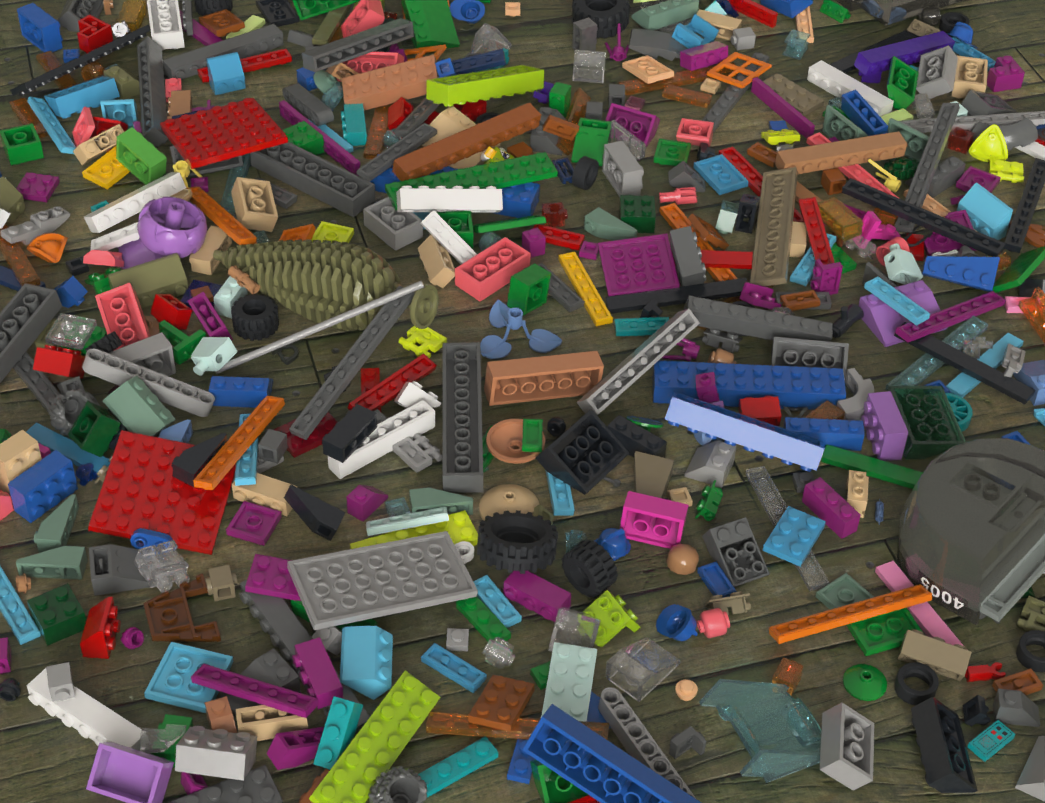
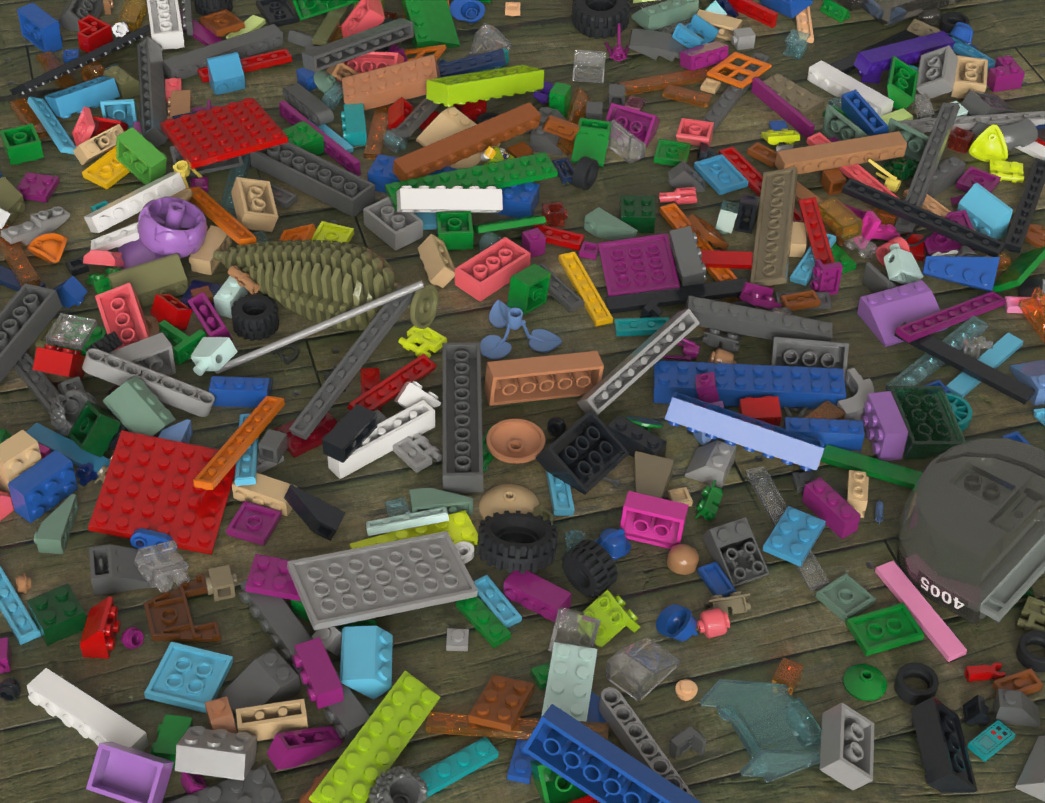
(58, 563): sand green slope -> none
(60, 681): light grey brick -> none
(160, 739): clear slope -> none
(194, 459): black slope -> none
(255, 690): magenta tile -> none
(338, 731): teal brick -> none
(364, 501): magenta slope -> none
(402, 147): dark grey tile -> none
(445, 68): blue brick -> none
(448, 237): white plate -> none
(454, 667): dark azure tile -> none
(499, 653): clear head -> none
(532, 435): green tile -> none
(584, 35): flat silver brick -> none
(622, 169): light grey brick -> none
(648, 69): light nougat tile -> none
(848, 316): black piece -> none
(849, 613): orange tile -> none
(897, 300): medium azure tile -> none
(934, 652): dark tan brick -> none
(1012, 360): light grey hinge -> none

